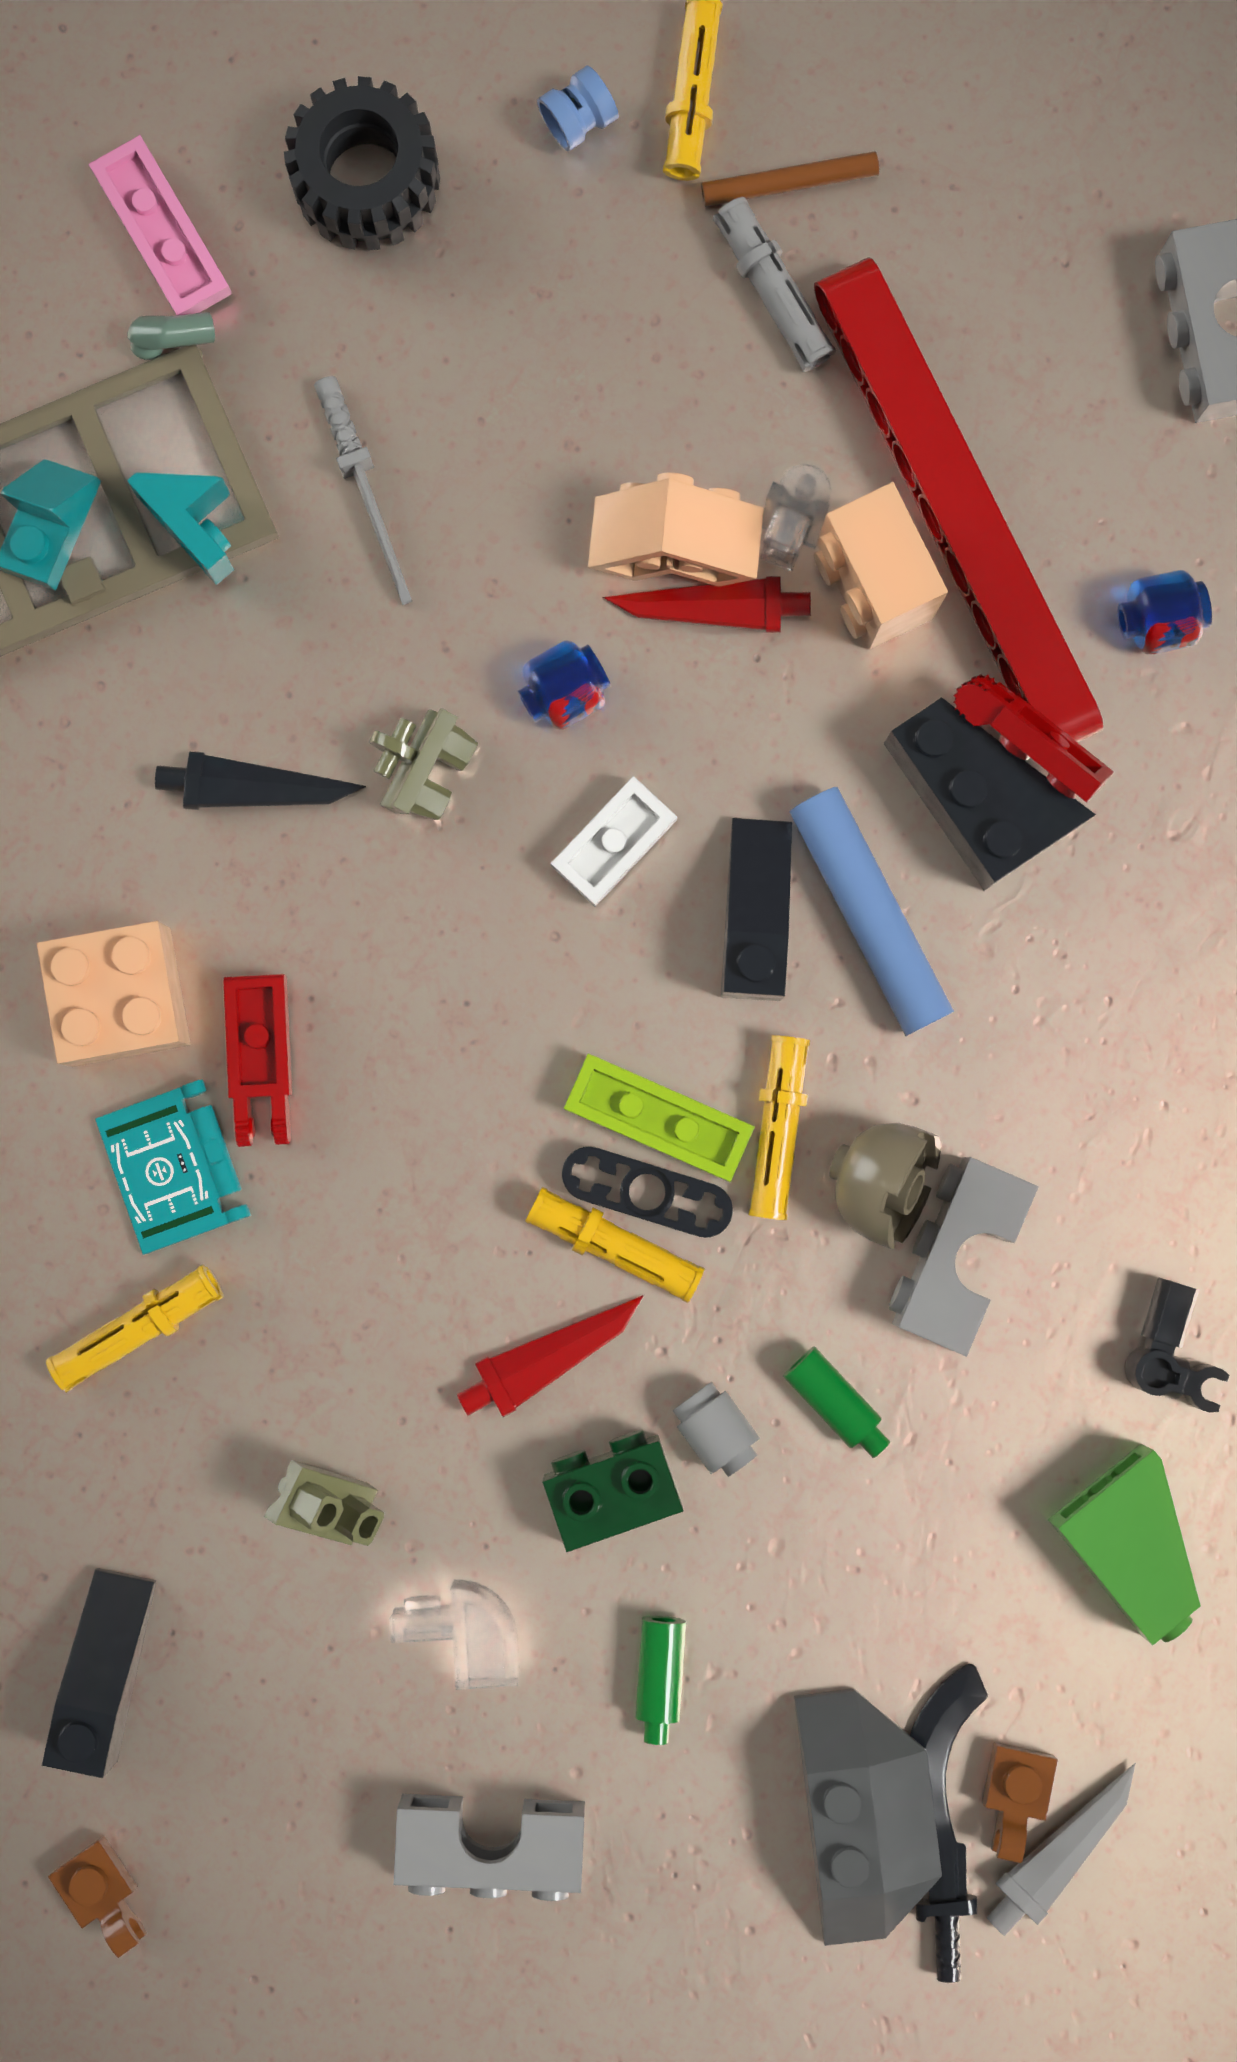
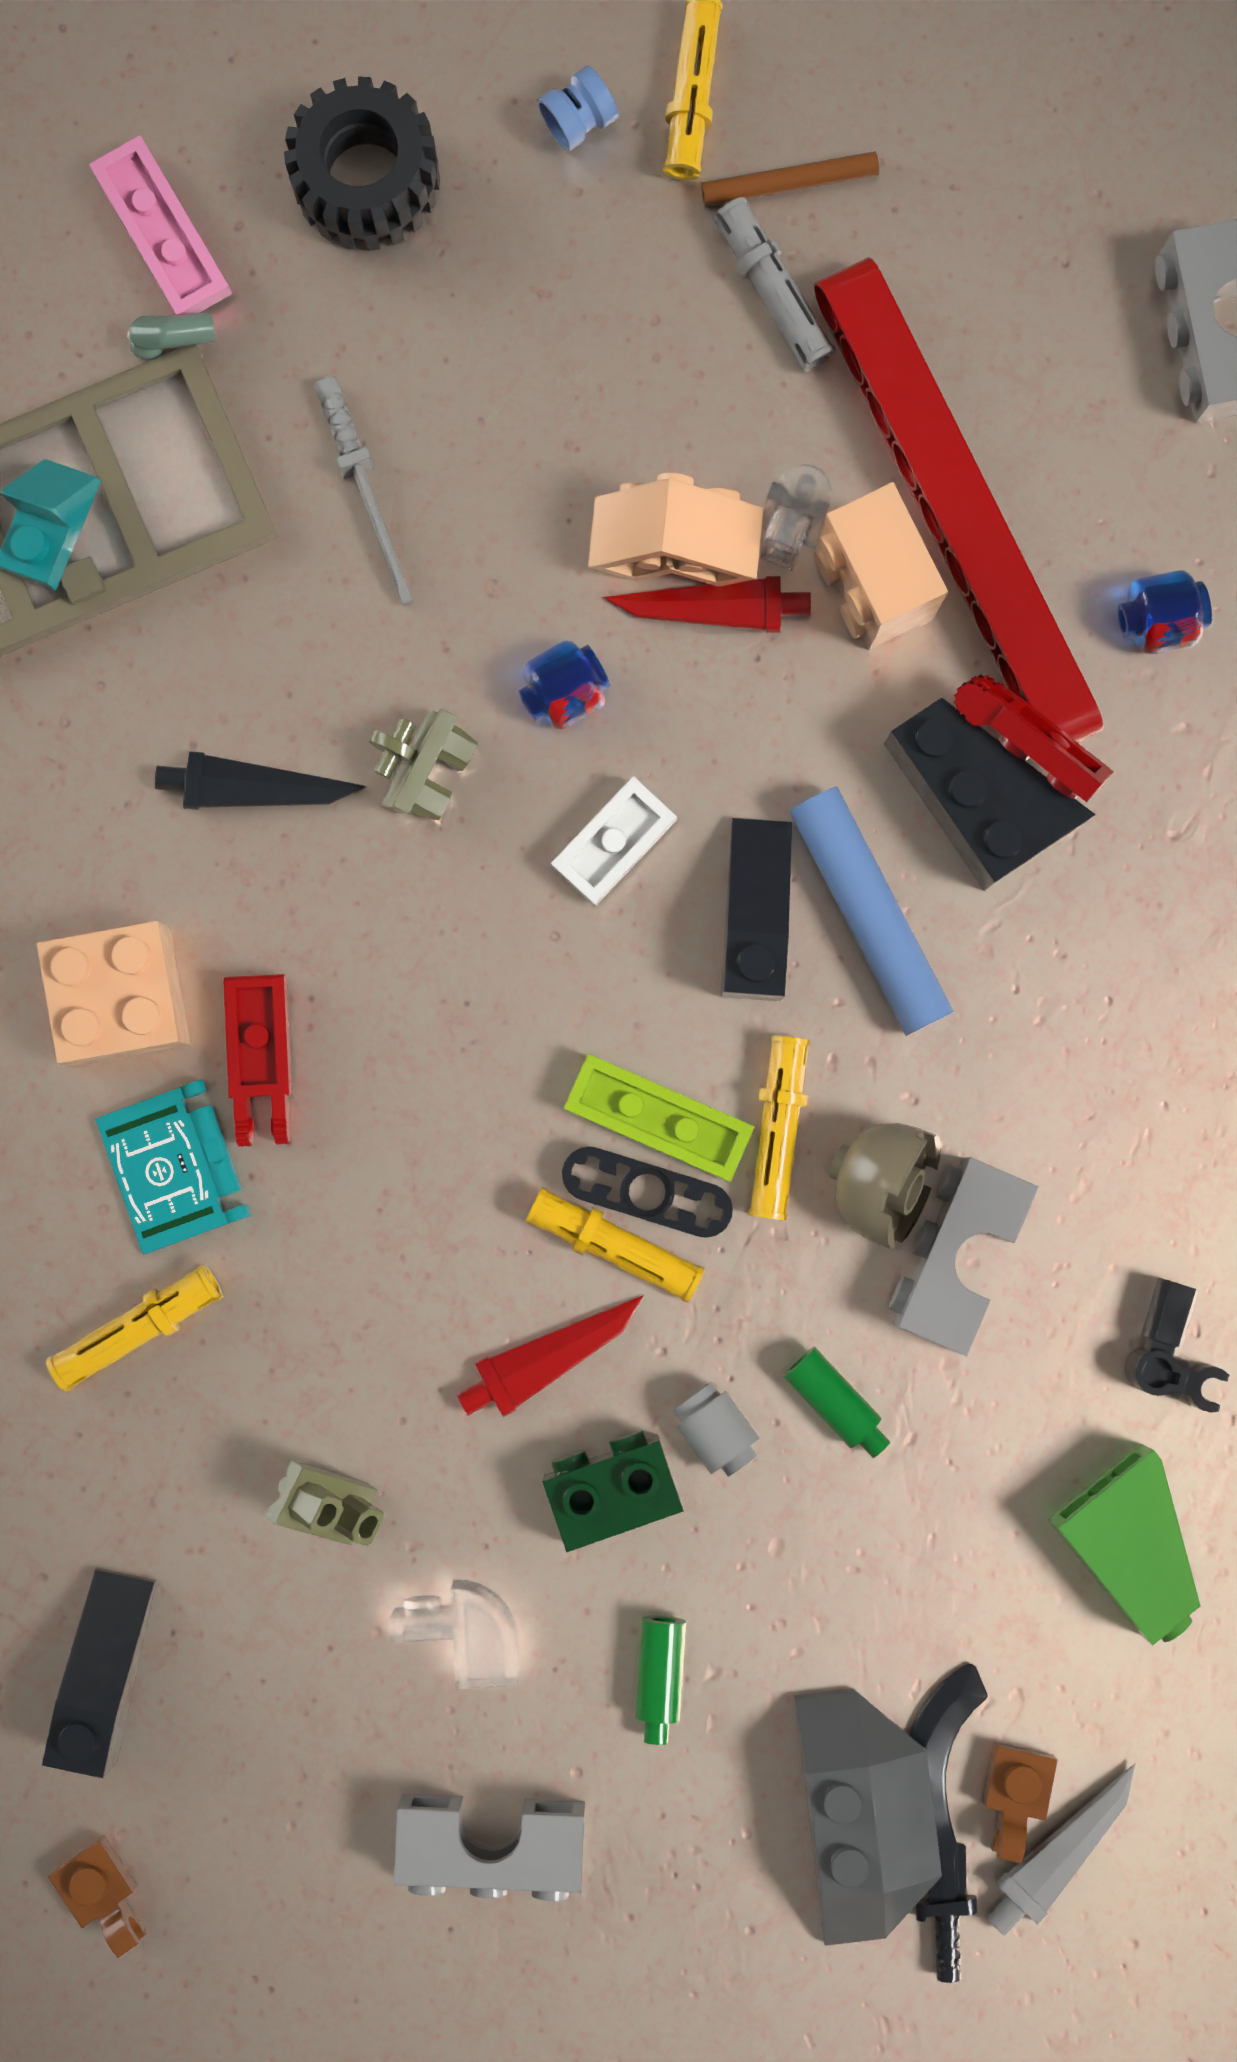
(179, 506): teal slope -> none

